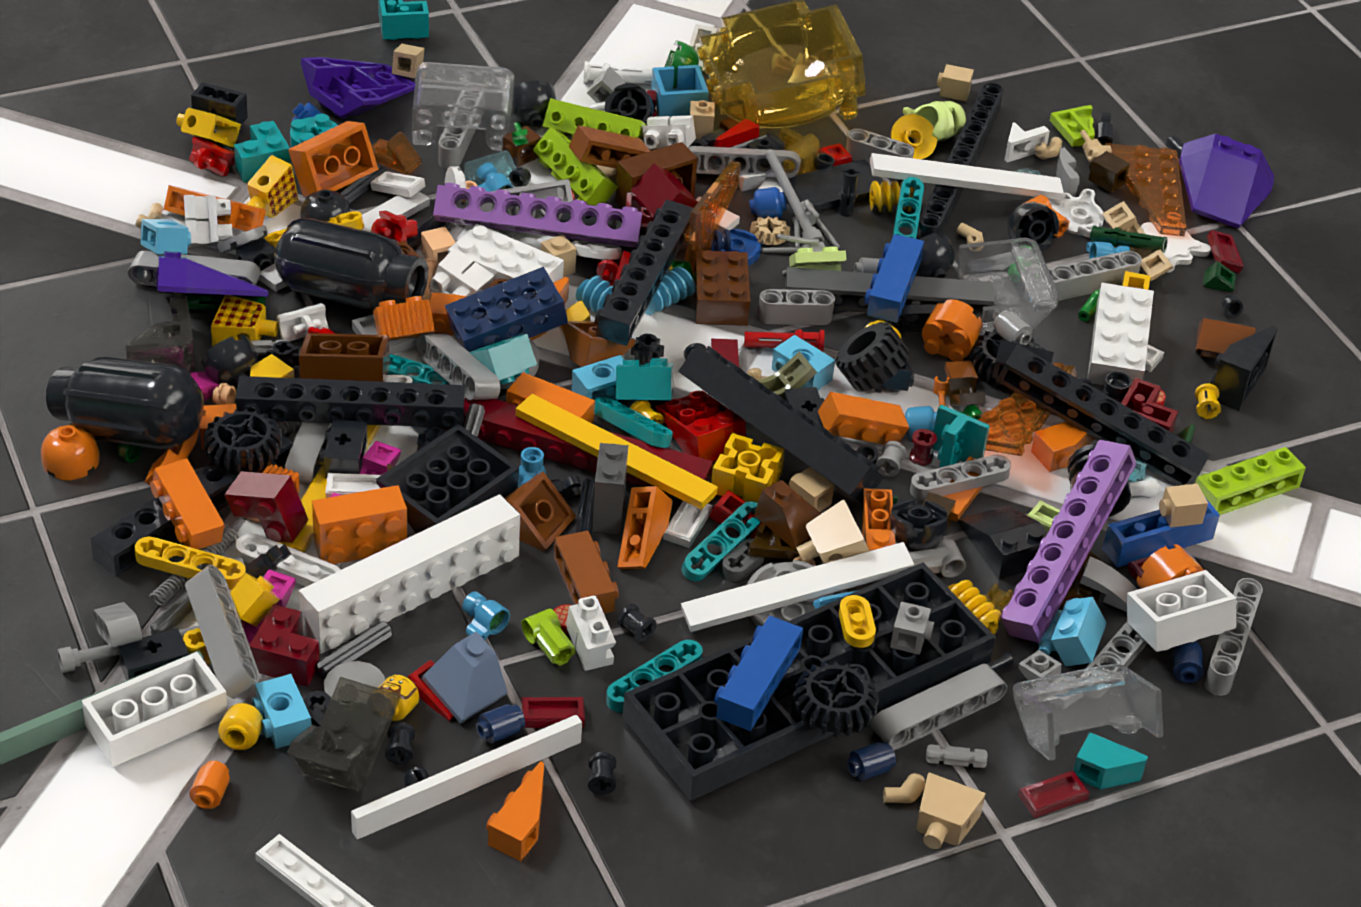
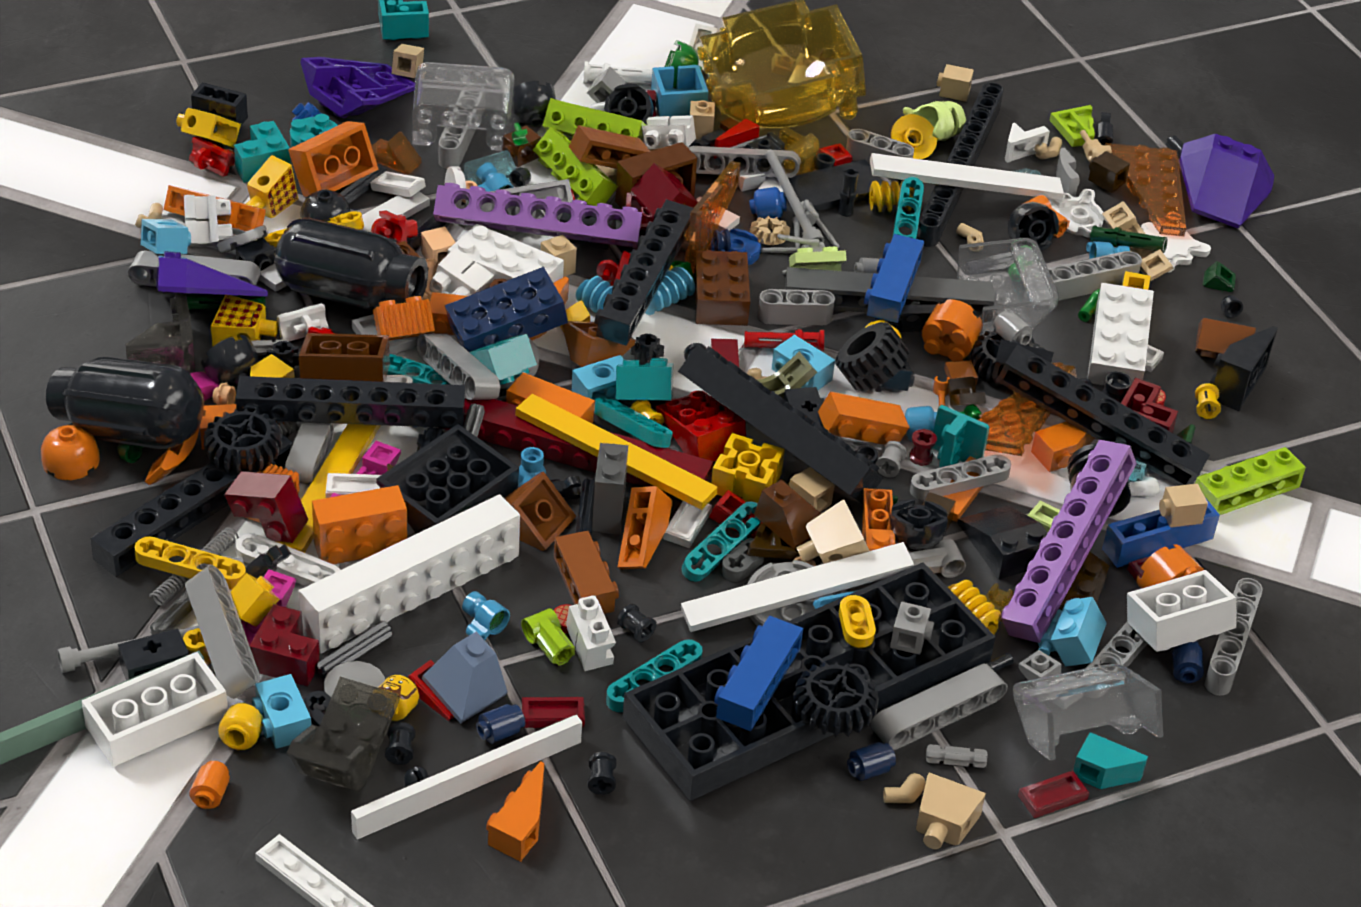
(117, 624): light grey beam -> none
(187, 505): orange brick -> none
(344, 447): black brick -> none
(597, 250): white tile -> none
(937, 256): black cylinder -> none
(1108, 581): light grey slope -> none
(1225, 250): dark red tile -> none

